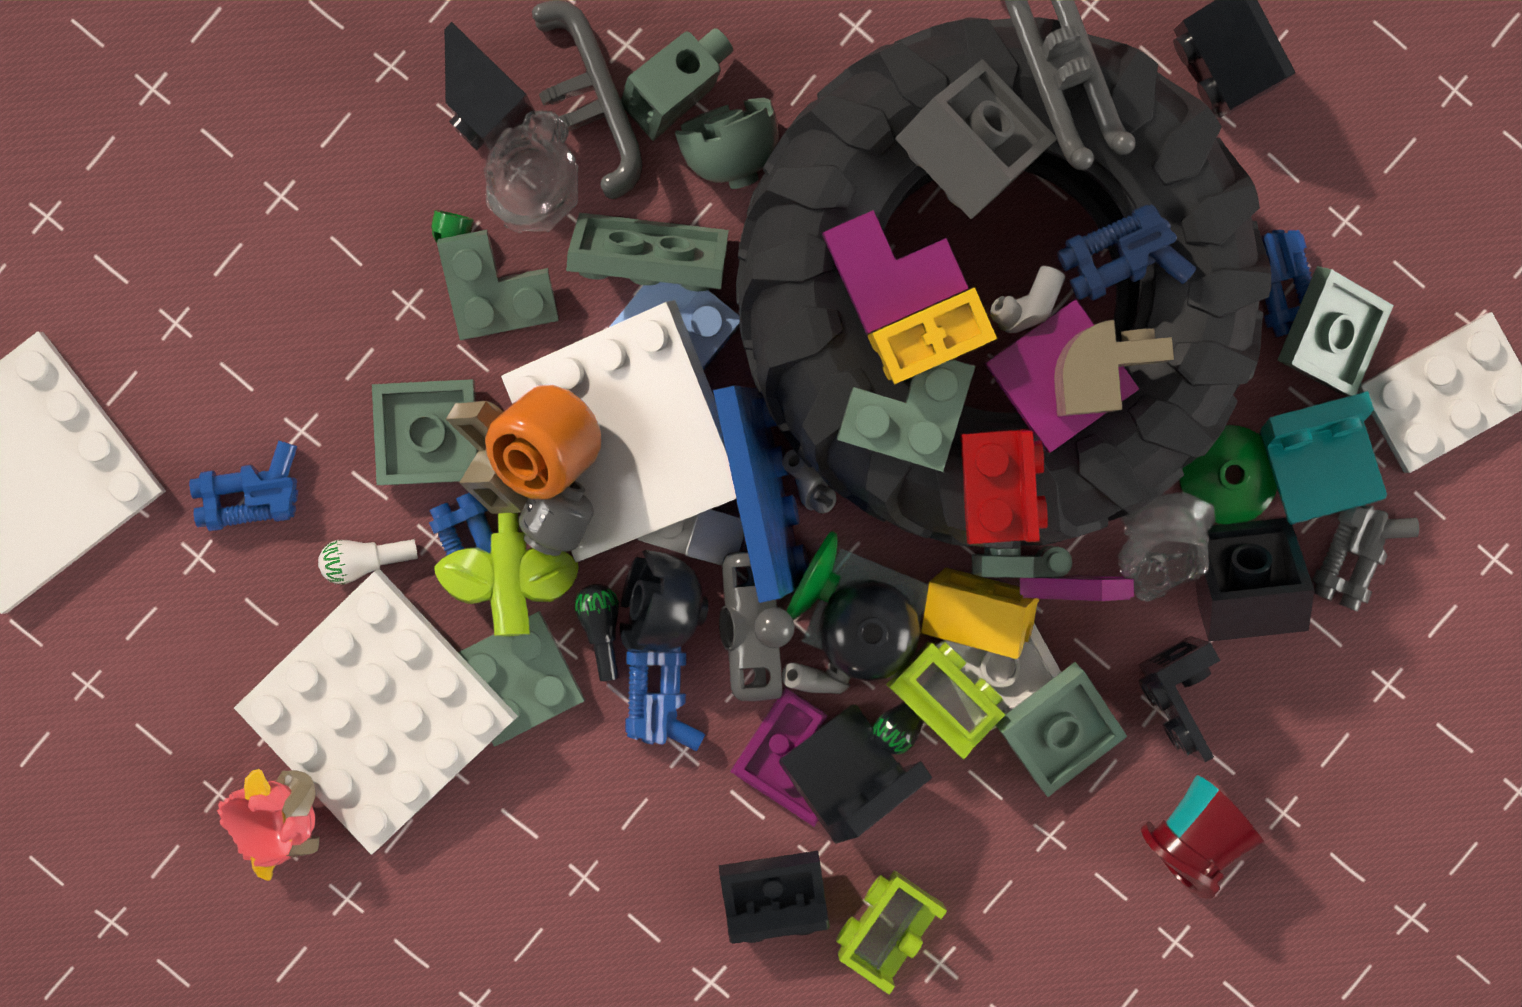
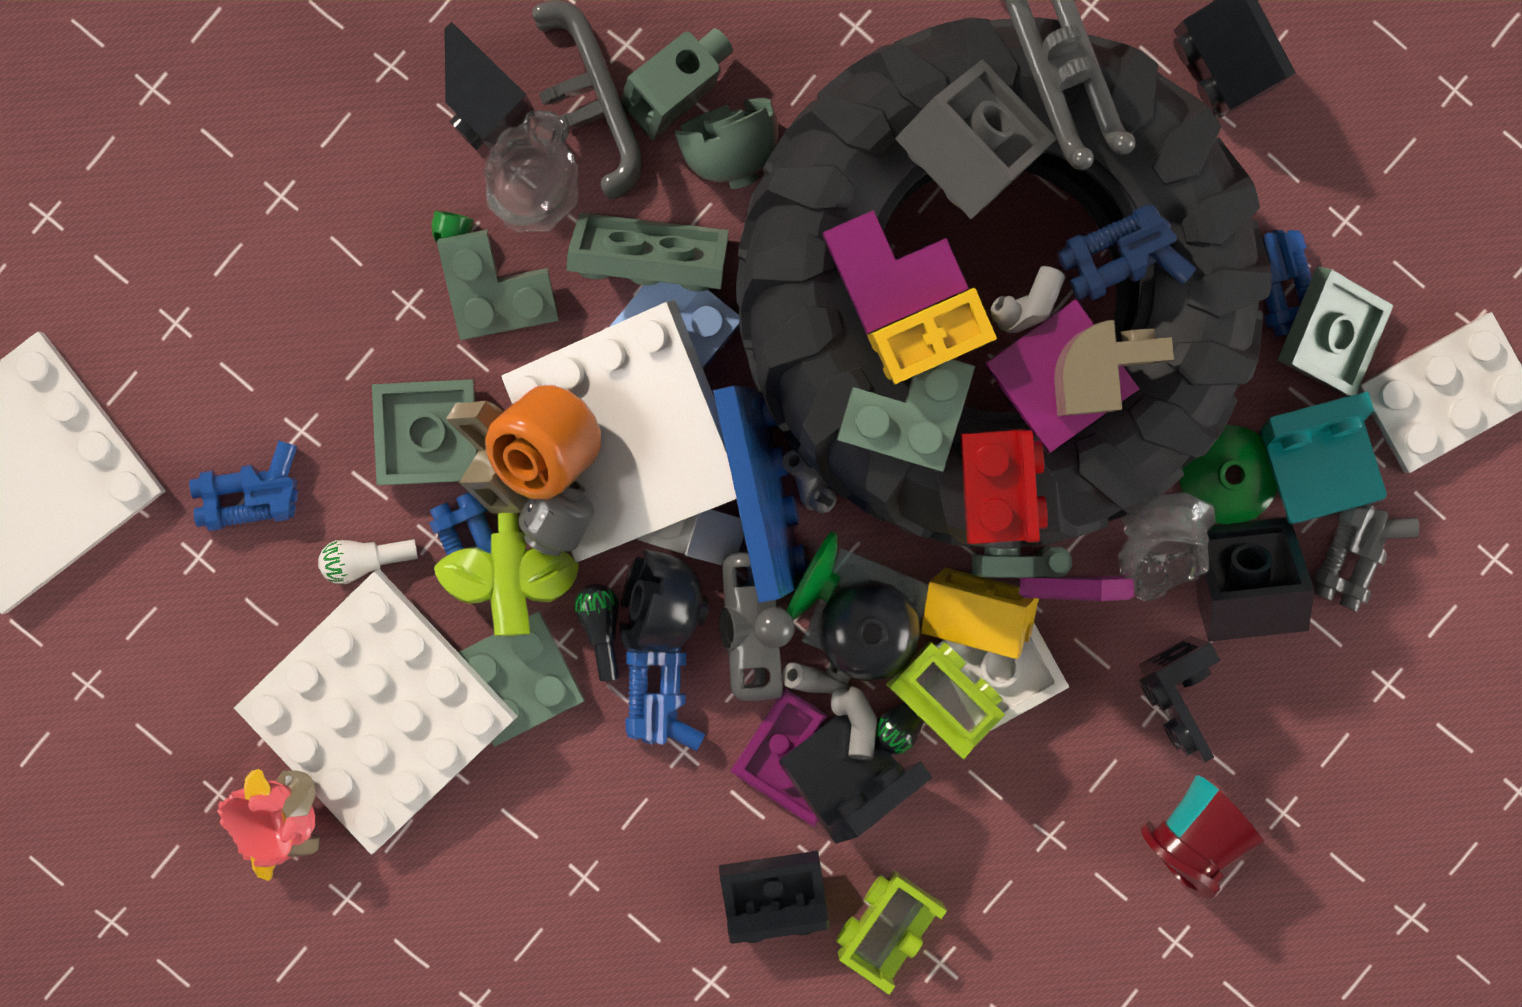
(862, 718): none -> light grey arm
(1061, 729): sand green plate -> none

